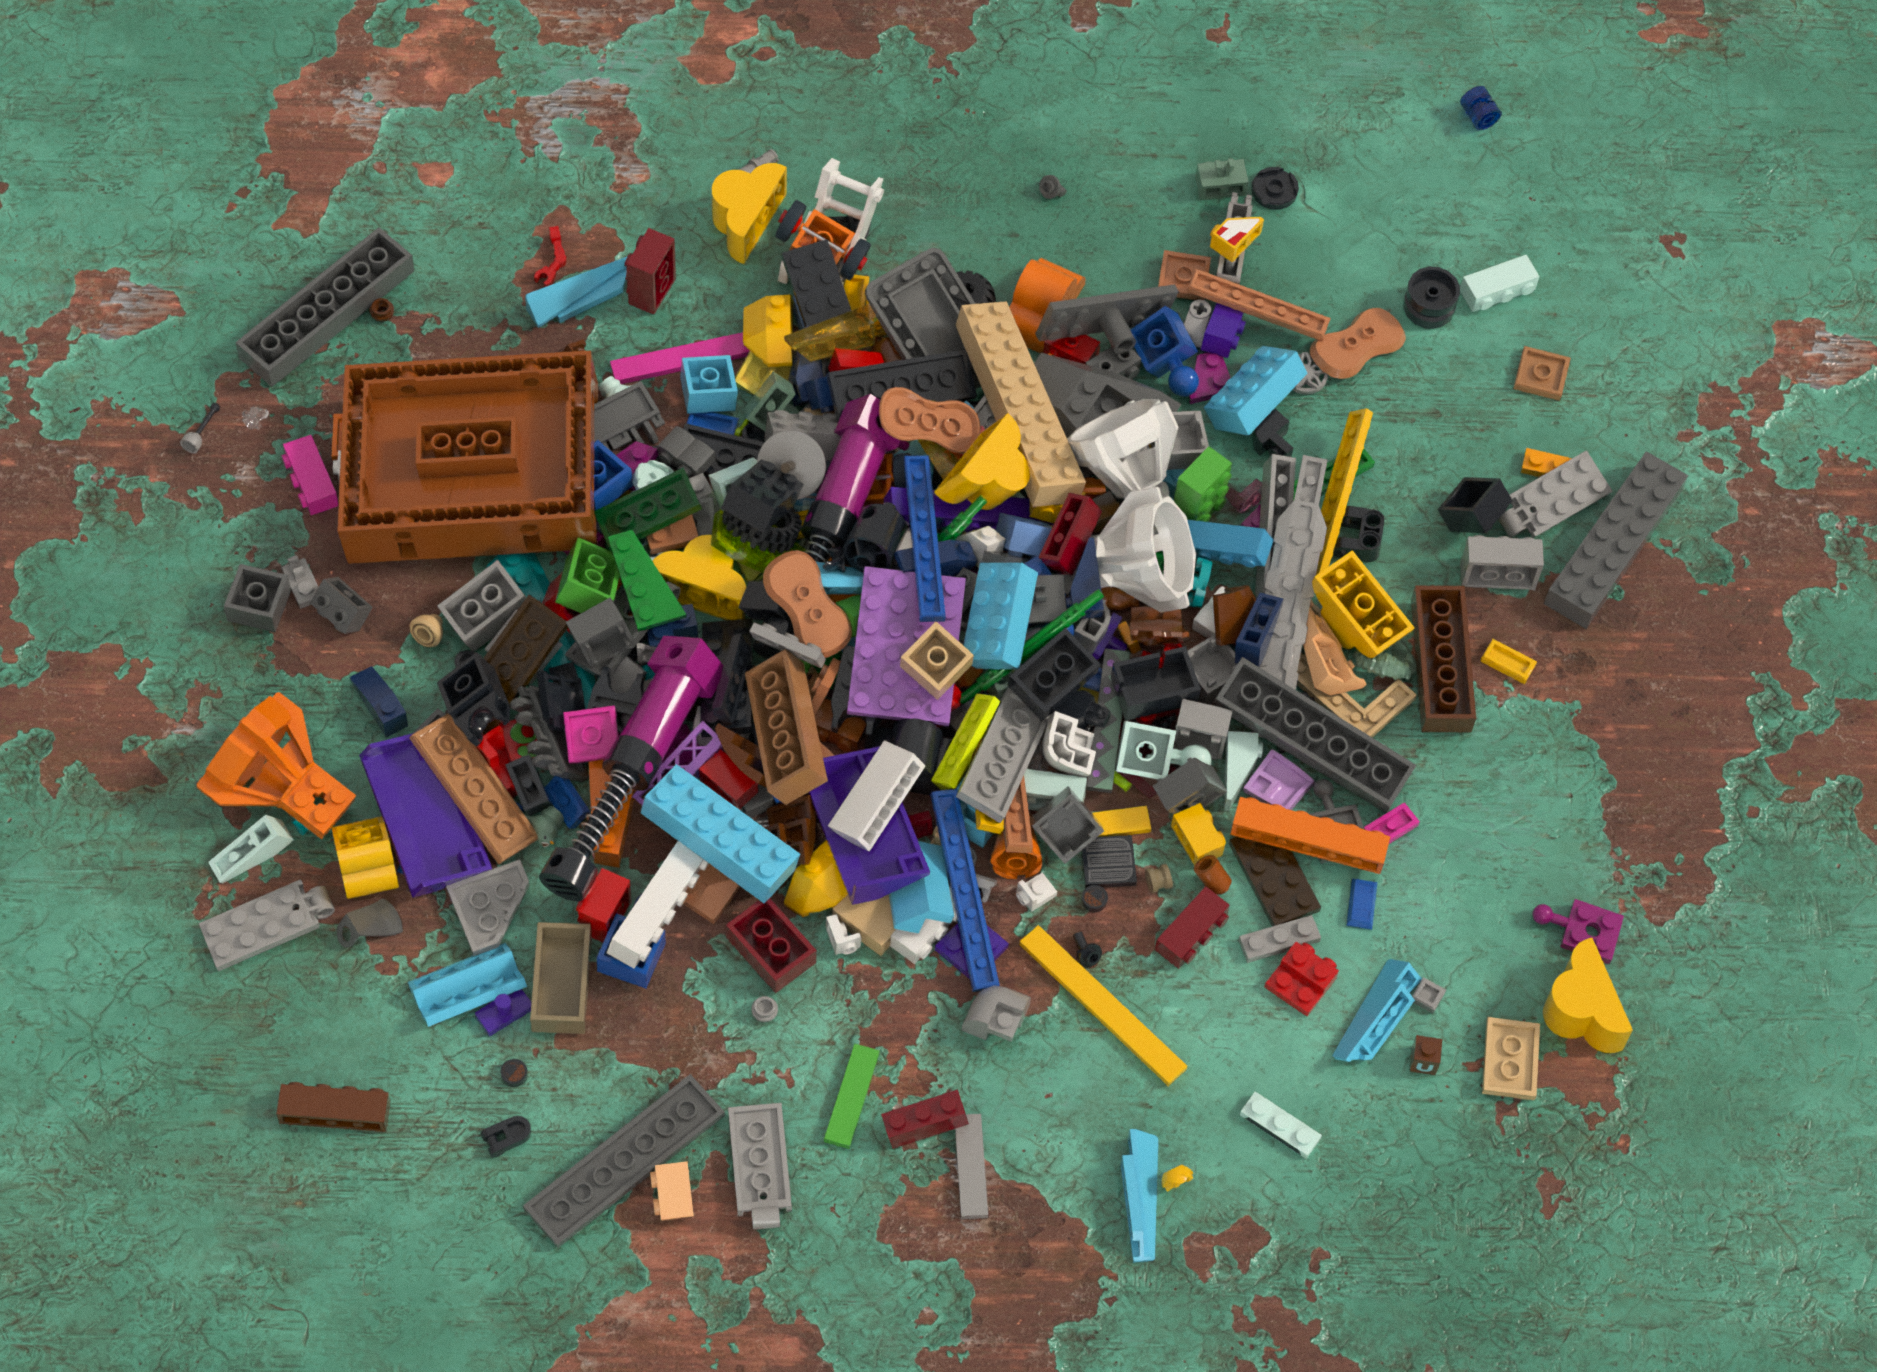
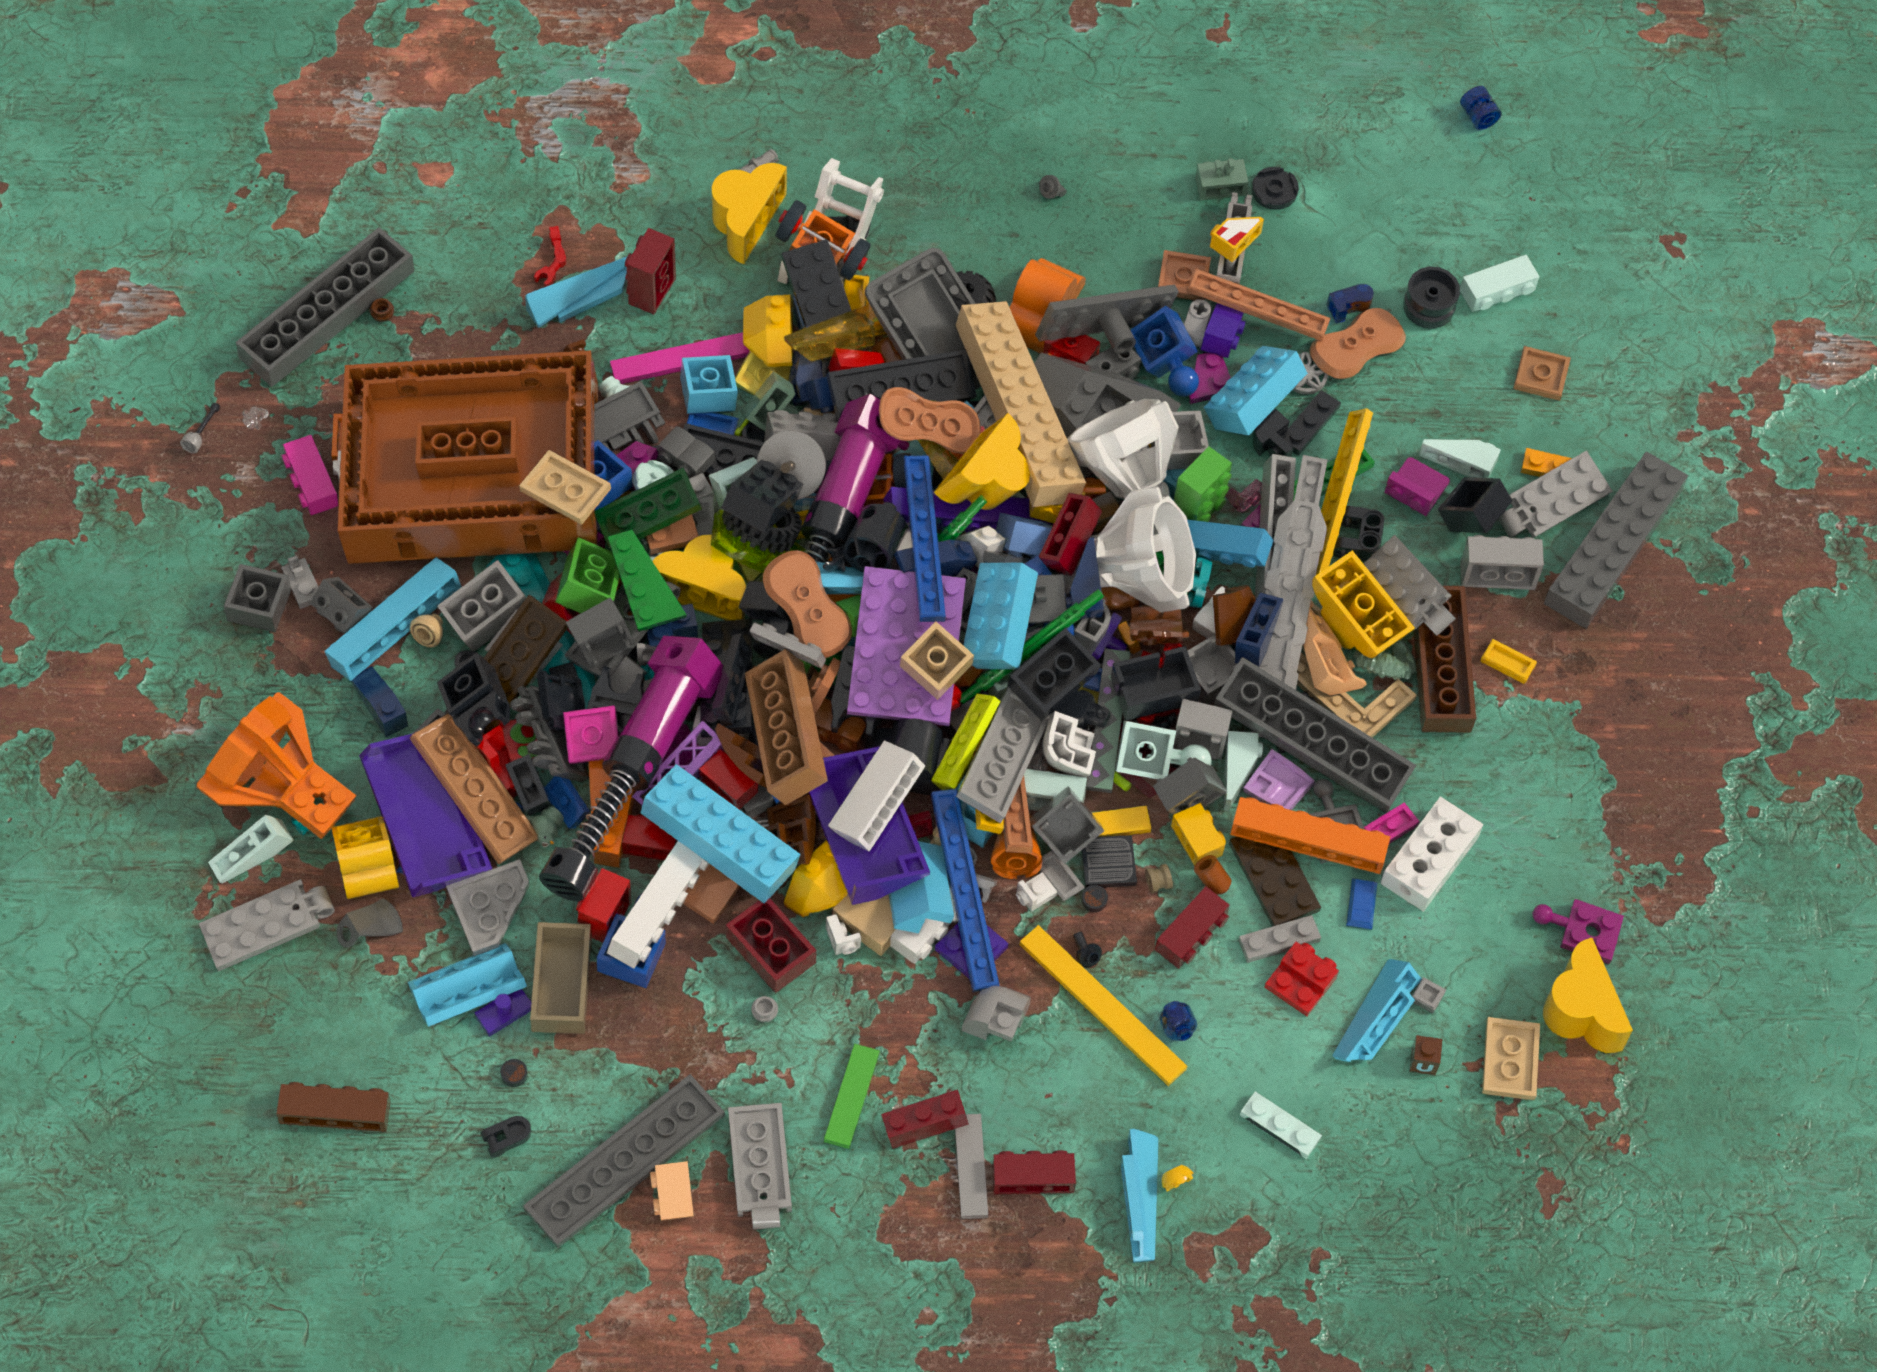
(392, 619): none -> medium azure brick
(565, 487): none -> tan plate
(646, 839): none -> red brick
(1033, 1172): none -> dark red brick
(1060, 876): none -> light grey tile
(1178, 1021): none -> clear blue head
(1311, 421): none -> black plate
(1349, 300): none -> clear blue leg
(1410, 585): none -> light grey hinge
(1416, 485): none -> magenta bracket
(1431, 854): none -> white brick
(1466, 457): none -> light aqua slope

